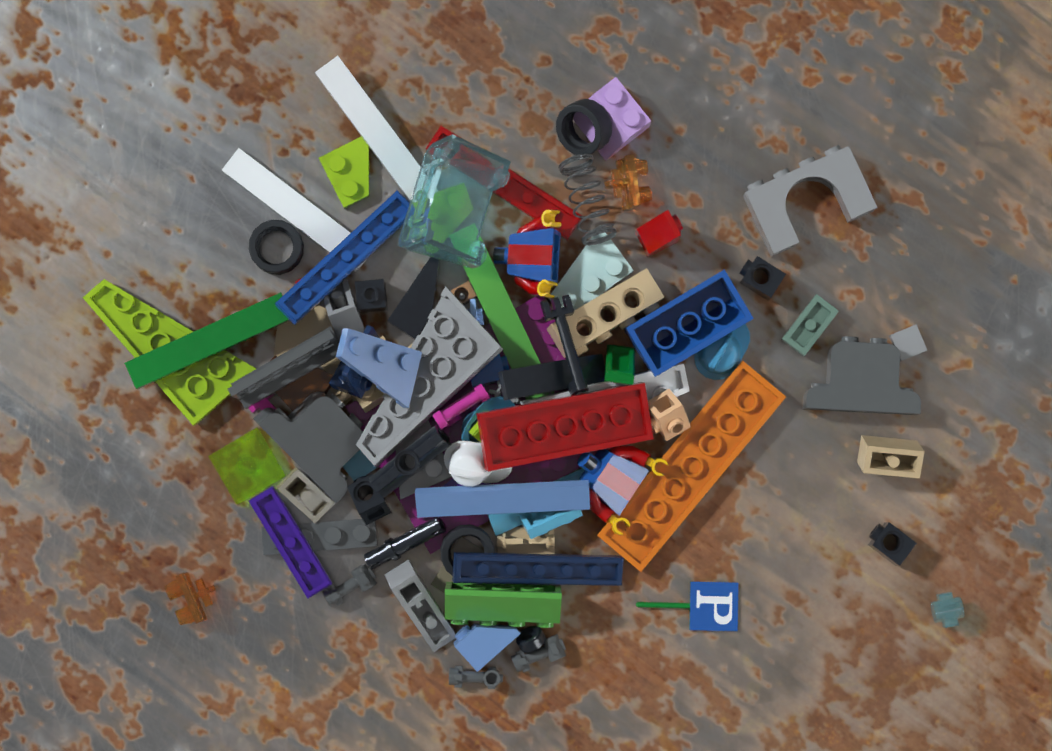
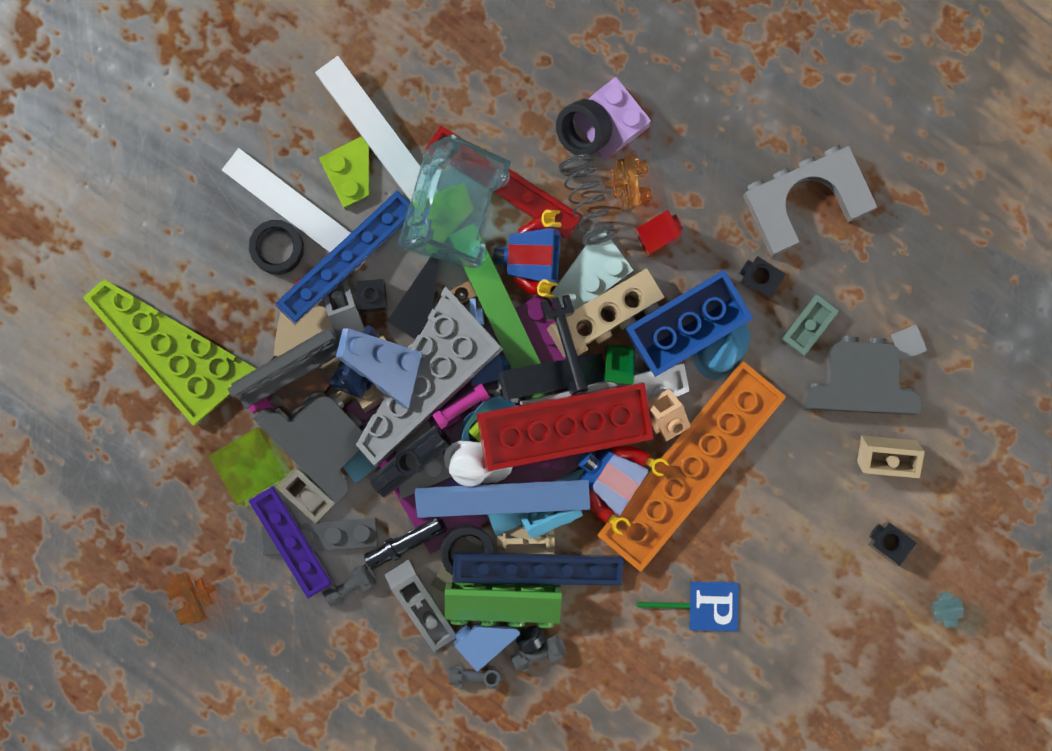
(205, 342): green tile -> none
(370, 509): black brick -> none

